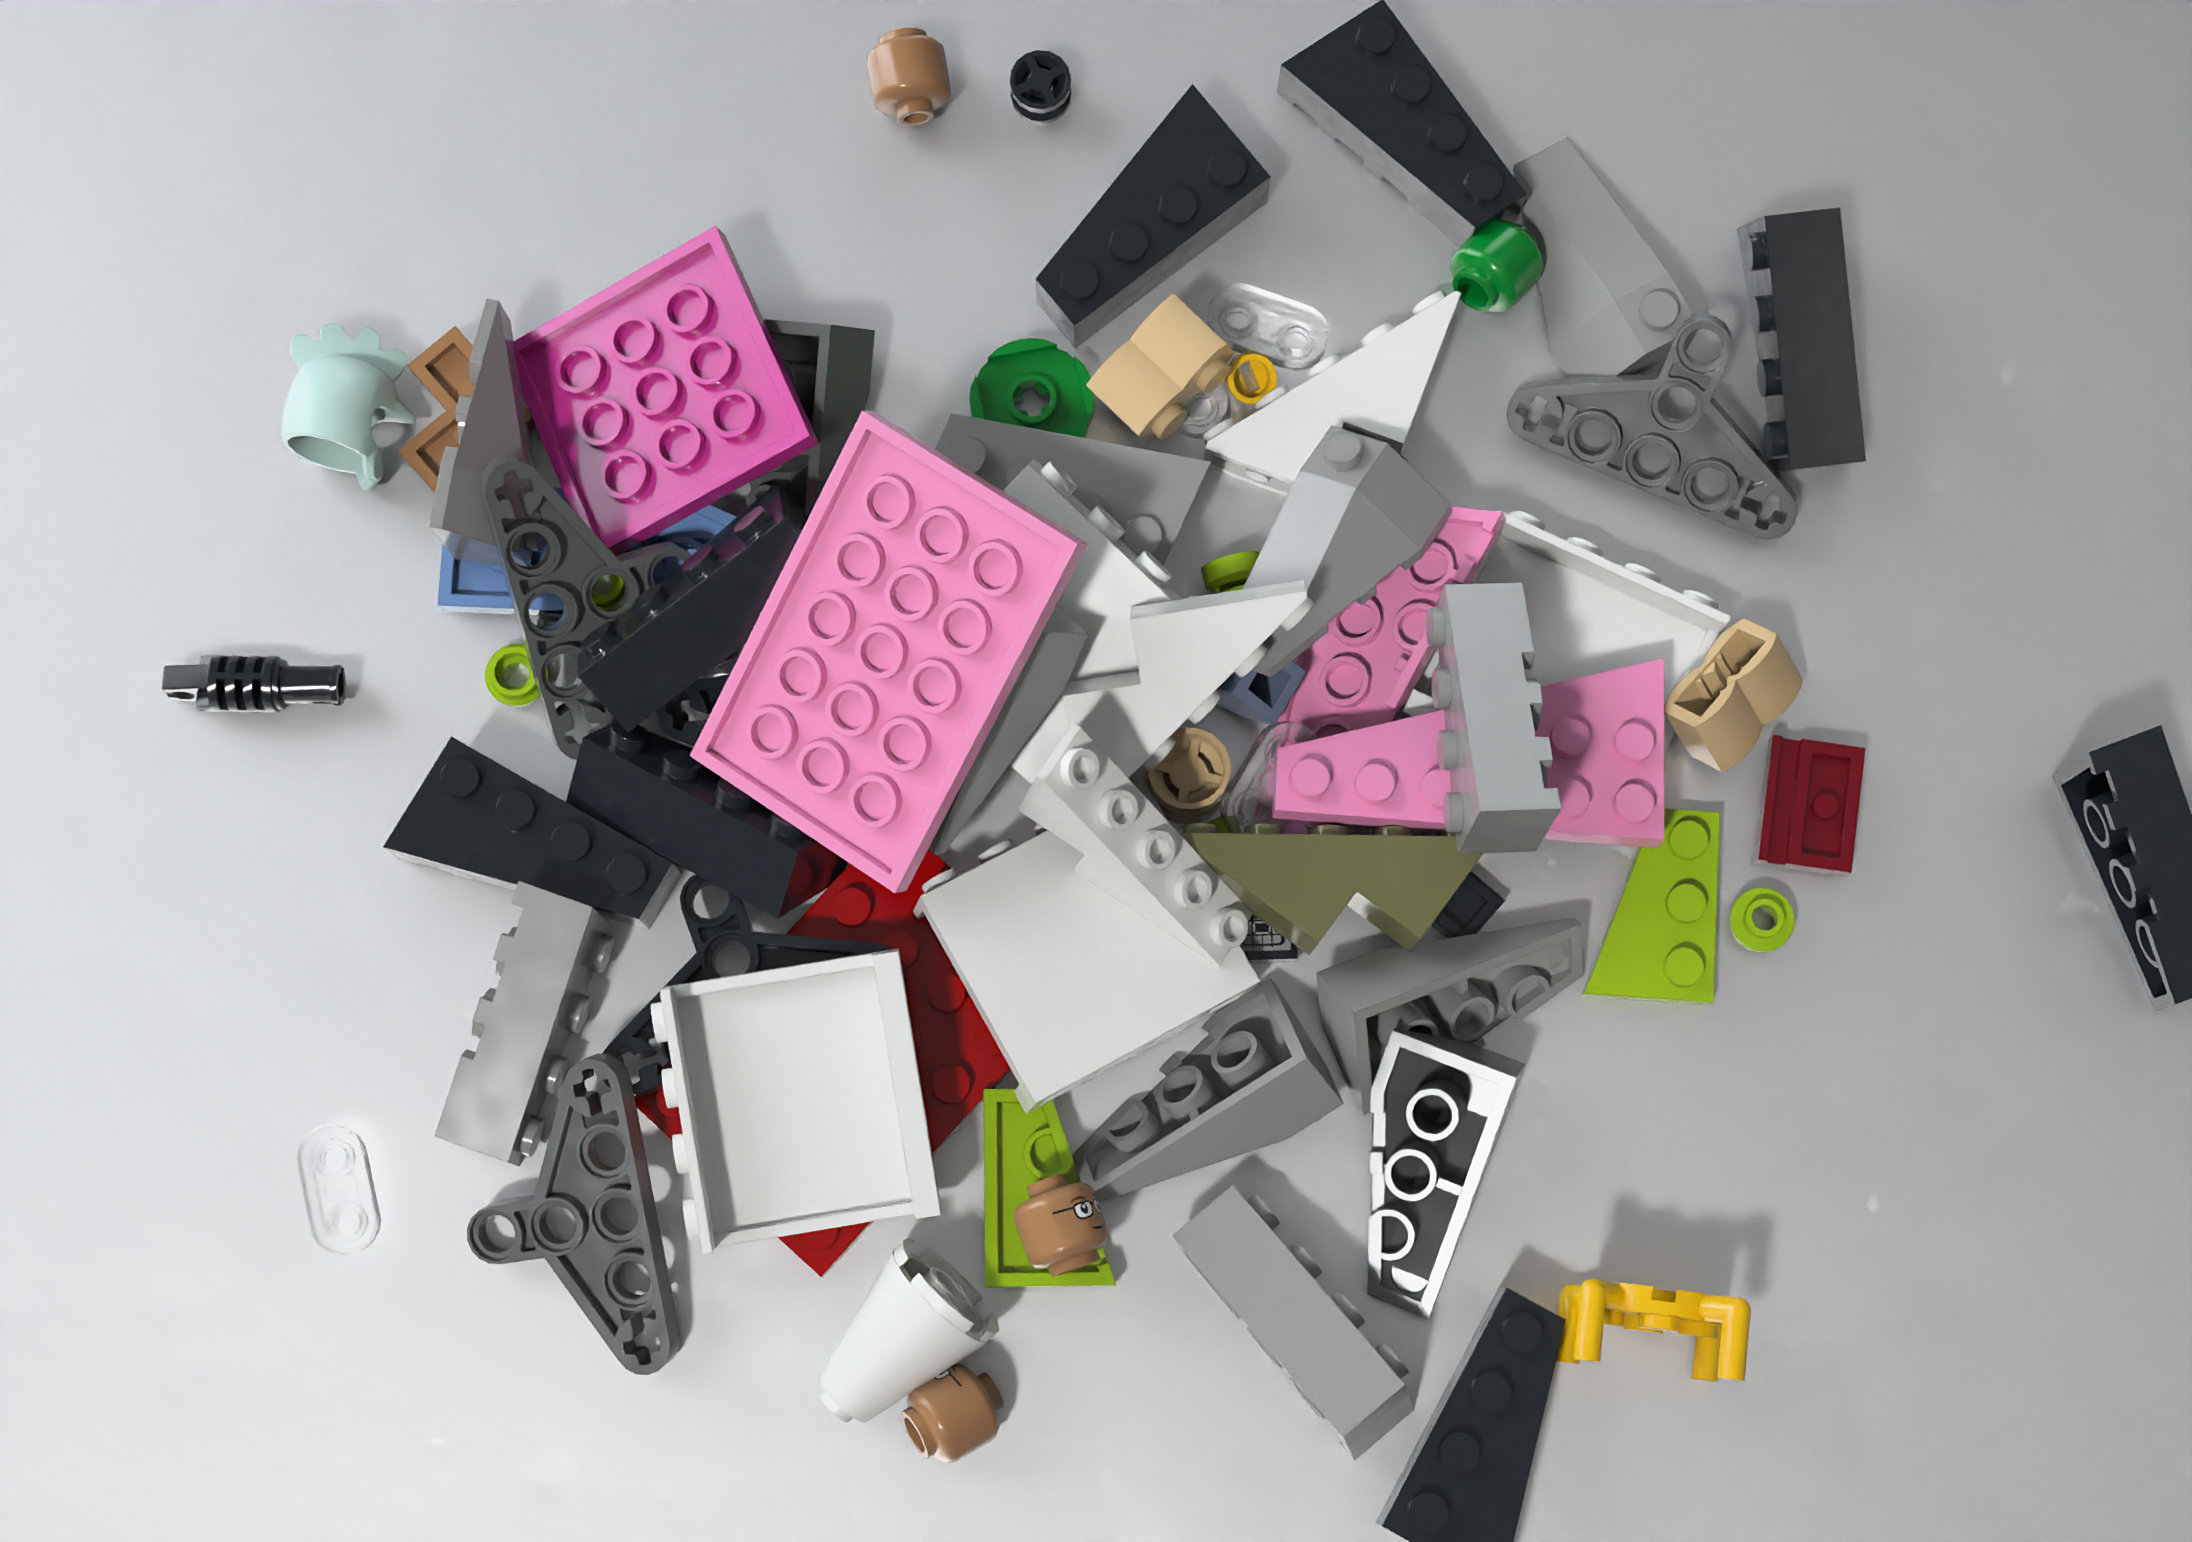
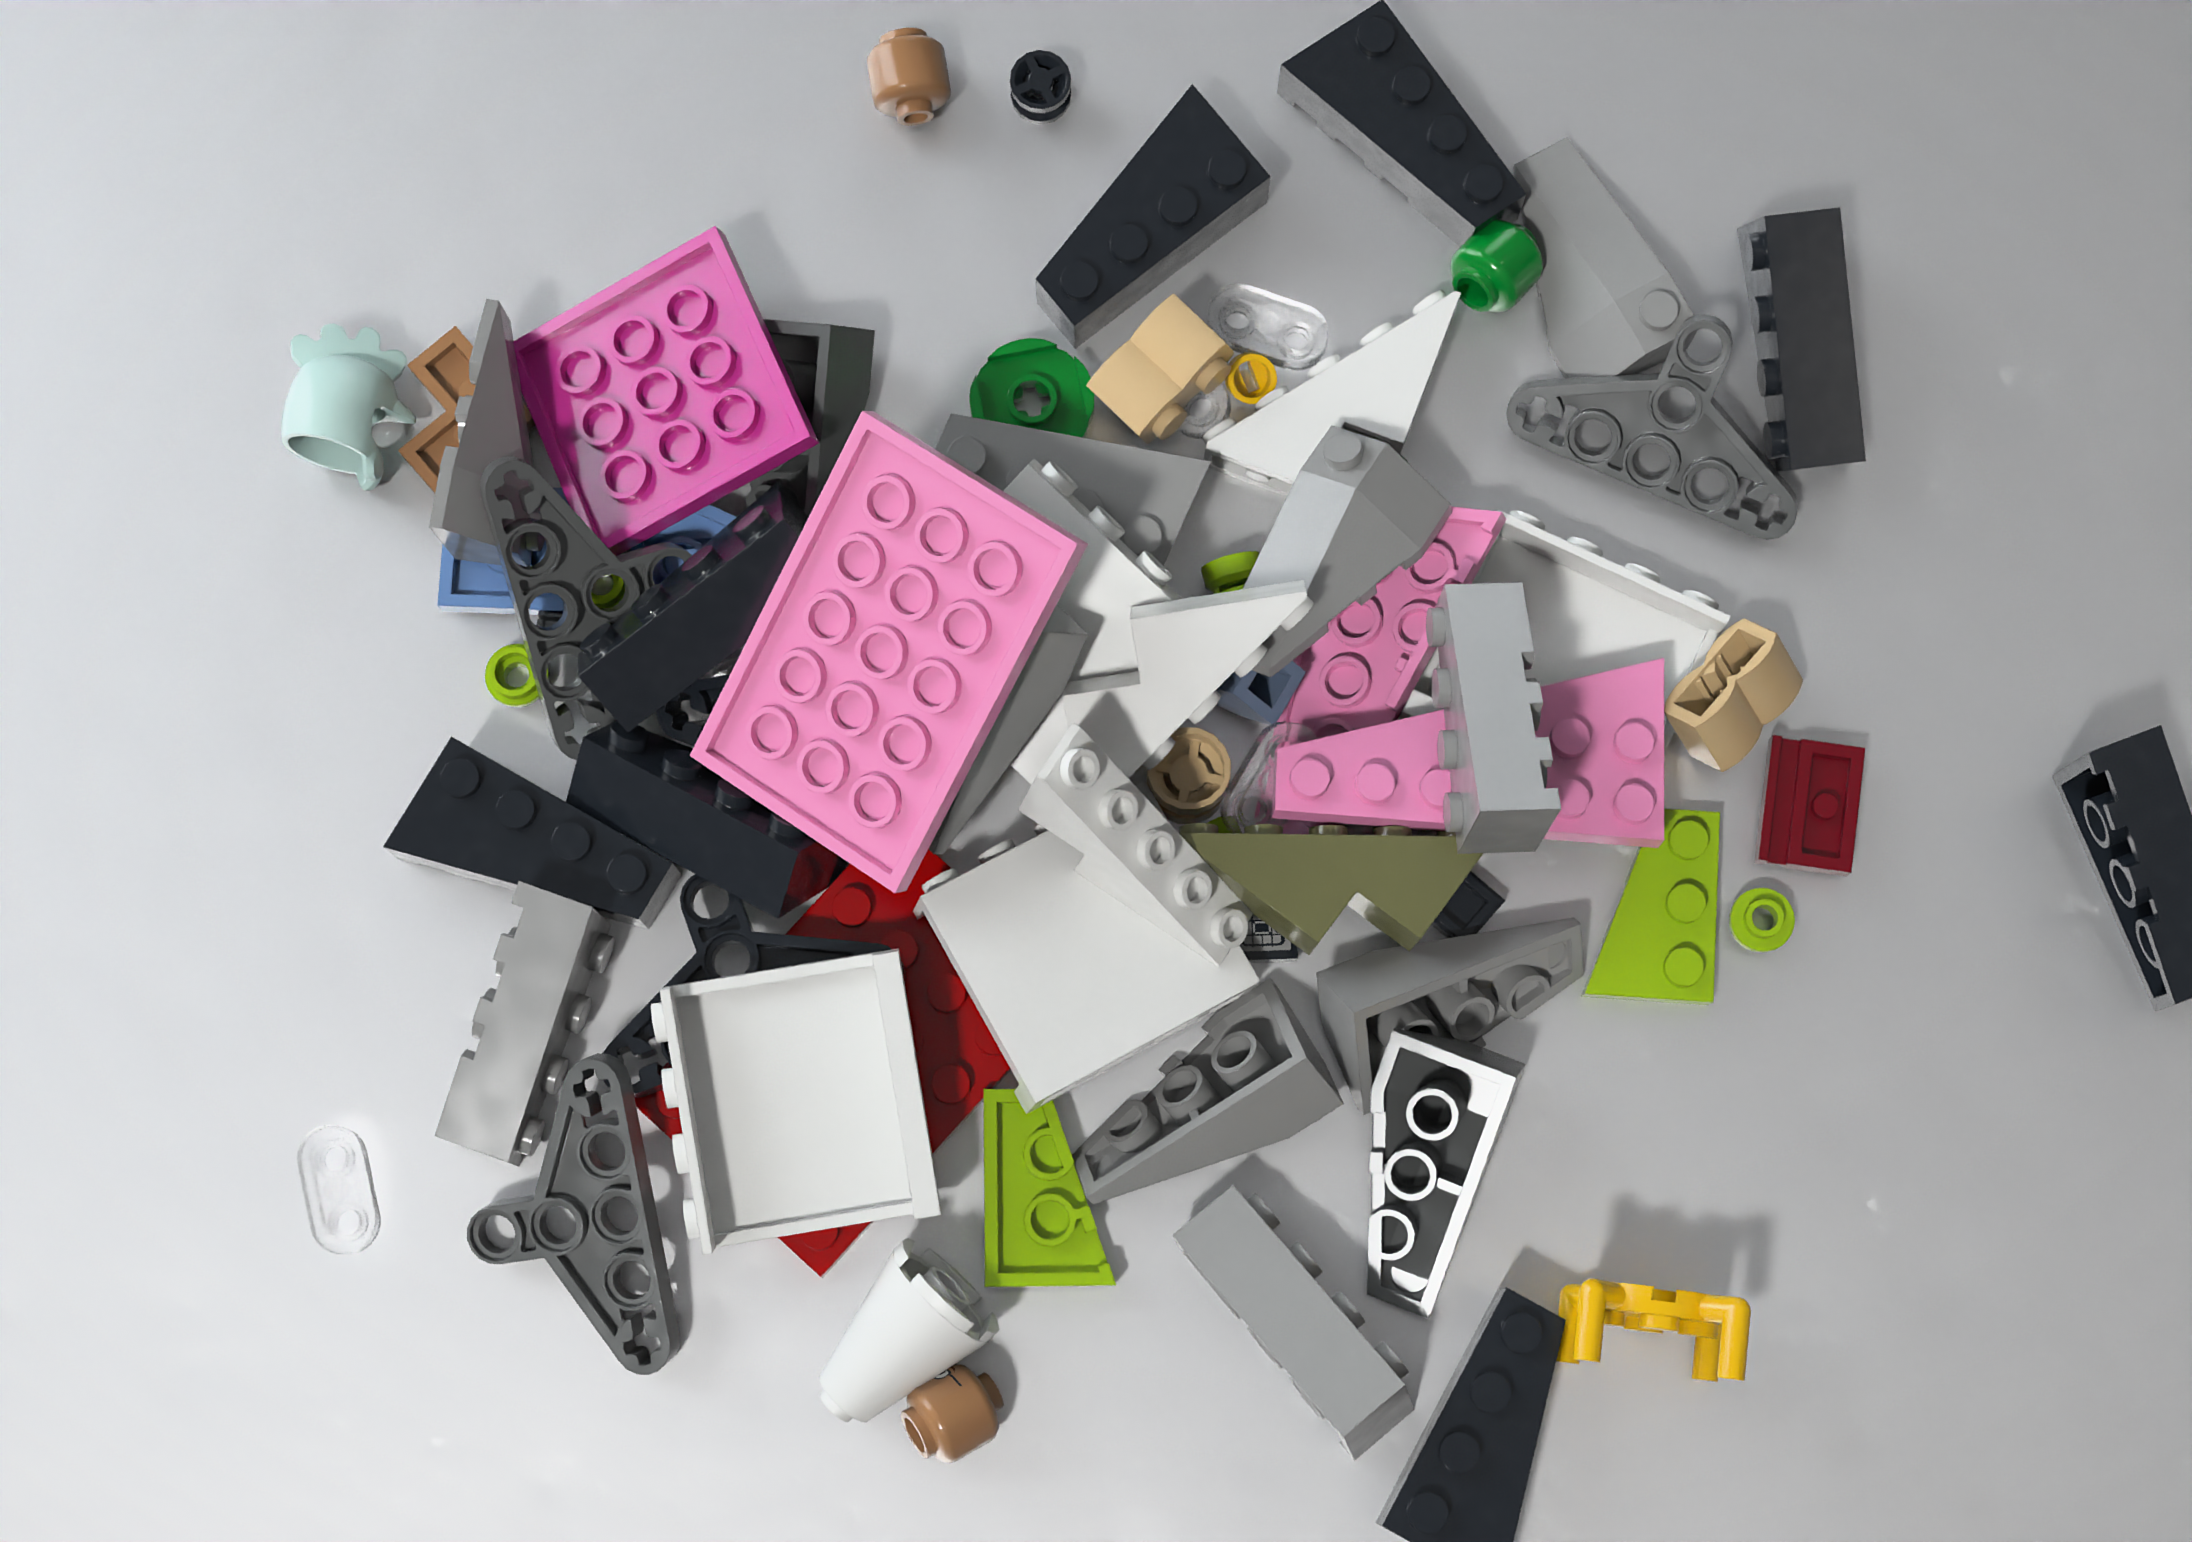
(252, 684): black hinge -> none
(1060, 1225): medium nougat head -> none

